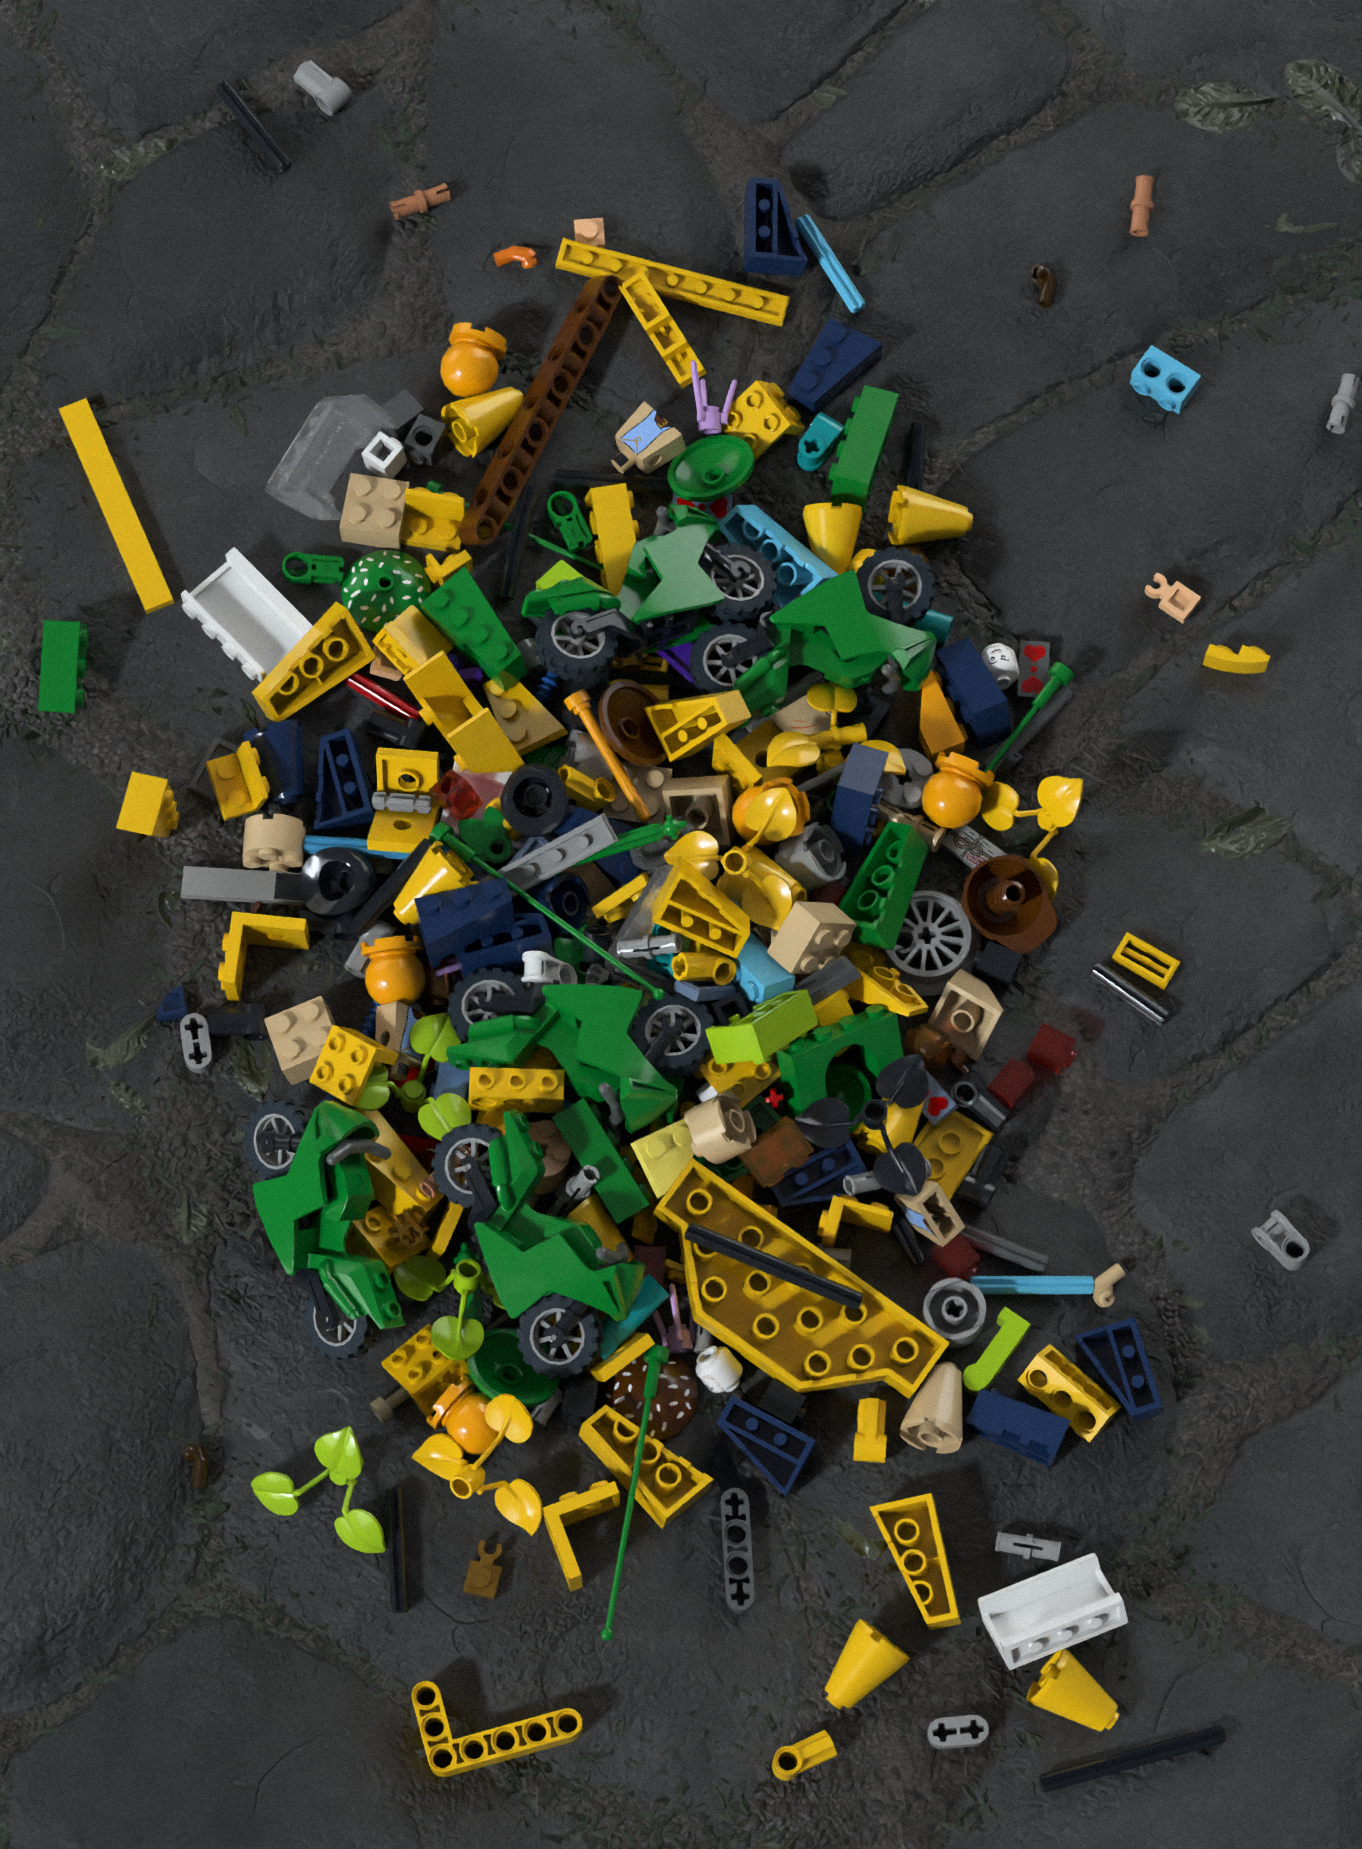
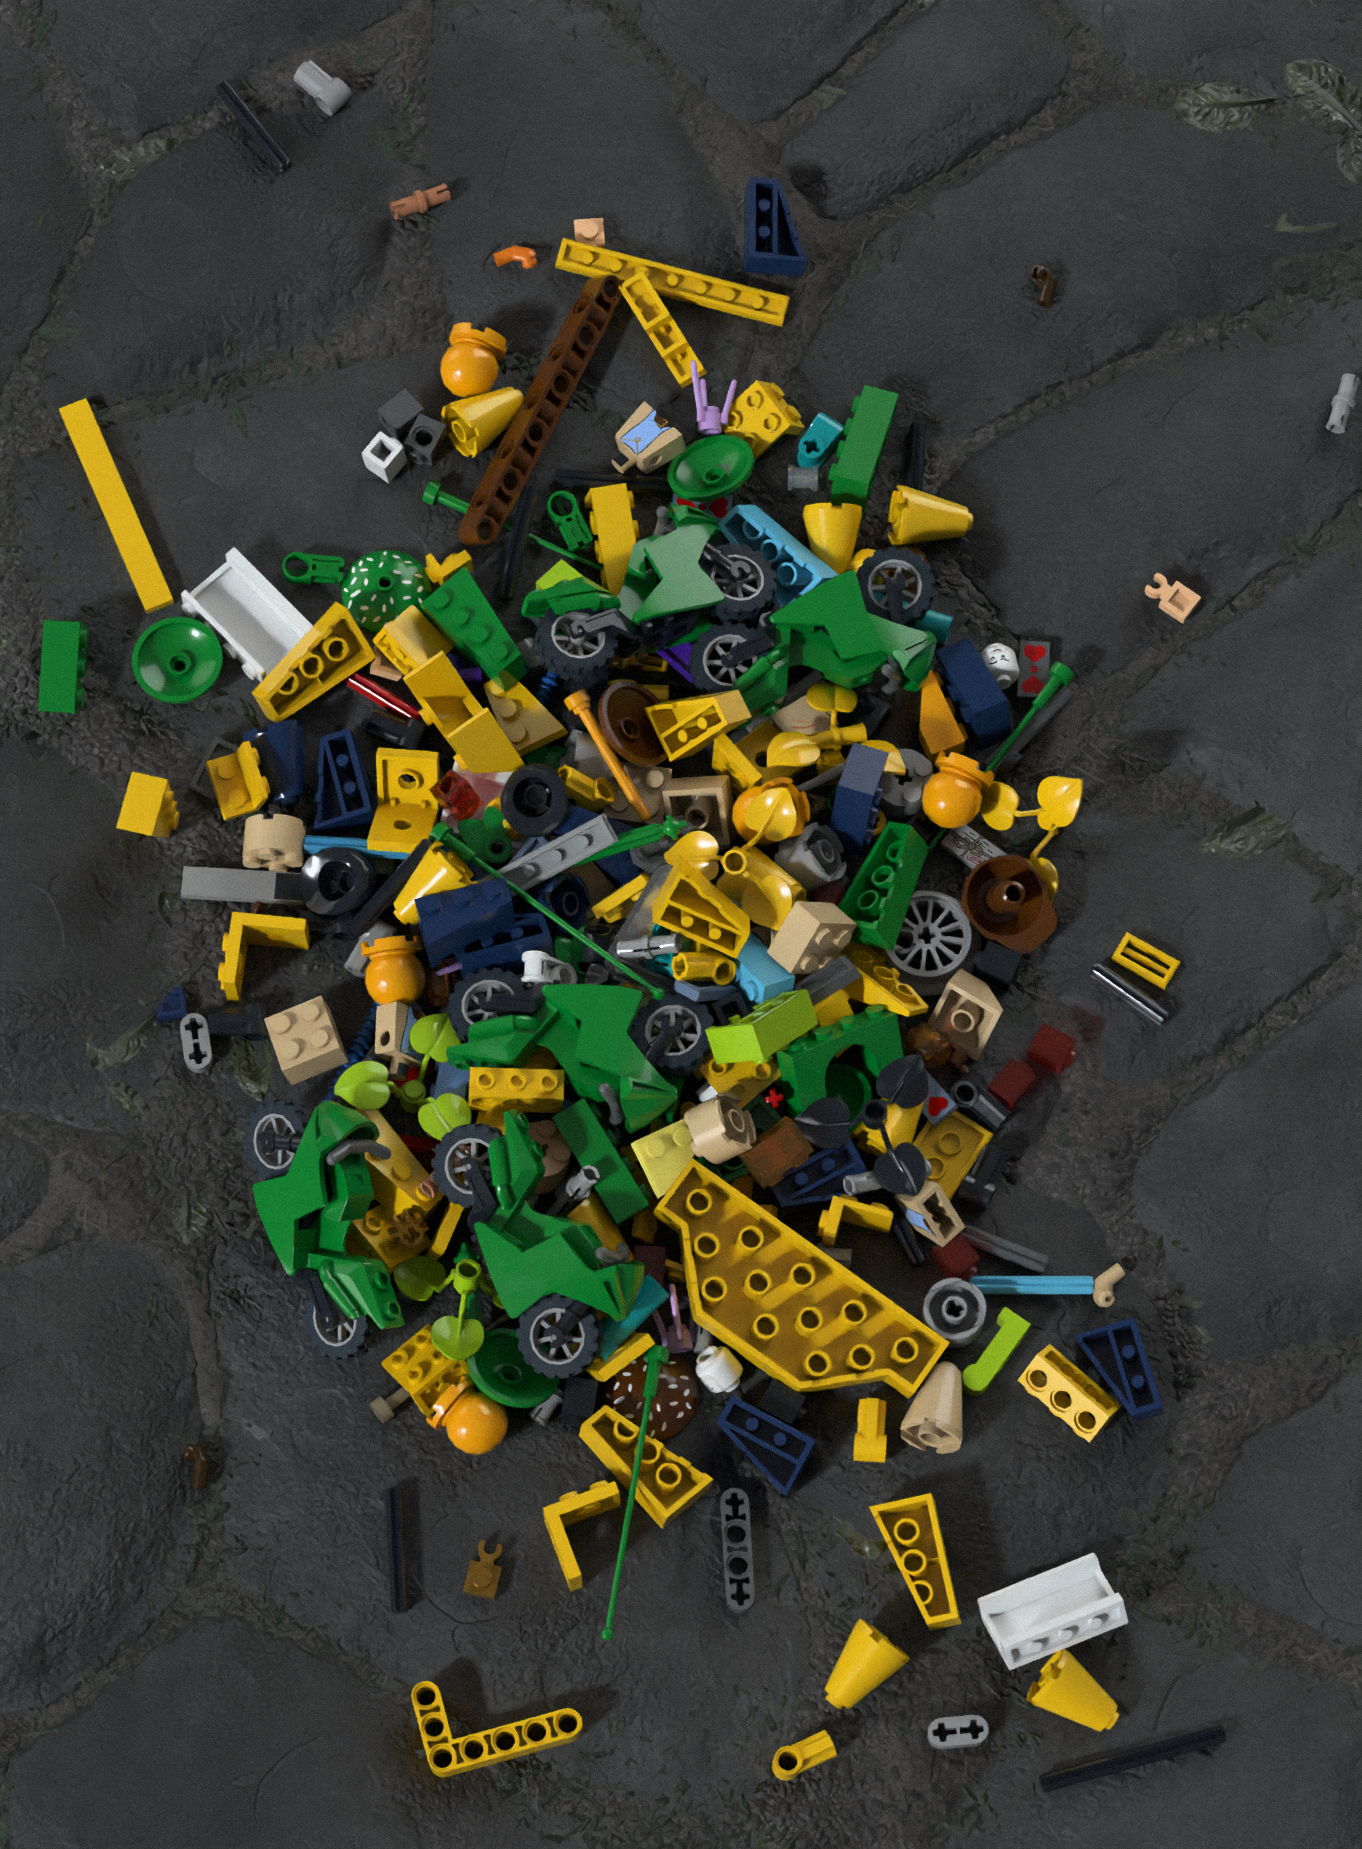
(175, 643): none -> green dish
(323, 450): clear windscreen -> none
(344, 1463): lime plant -> none
(348, 1063): yellow bracket -> none
(374, 511): tan brick -> none
(402, 802): light grey axle -> none
(433, 520): yellow bracket -> none
(444, 1456): yellow plant -> none
(773, 1265): black axle -> none
(802, 477): none -> clear bush
(830, 263): medium azure axle -> none
(831, 365): dark blue wedge -> none
(929, 833): tan pin -> none
(1017, 1426): dark blue wedge -> none
(1050, 1549): light grey pin -> none
(1141, 206): nougat pin -> none
(1170, 374): medium azure brick -> none
(1248, 661): yellow slope -> none
(1279, 1235): light grey piece -> none

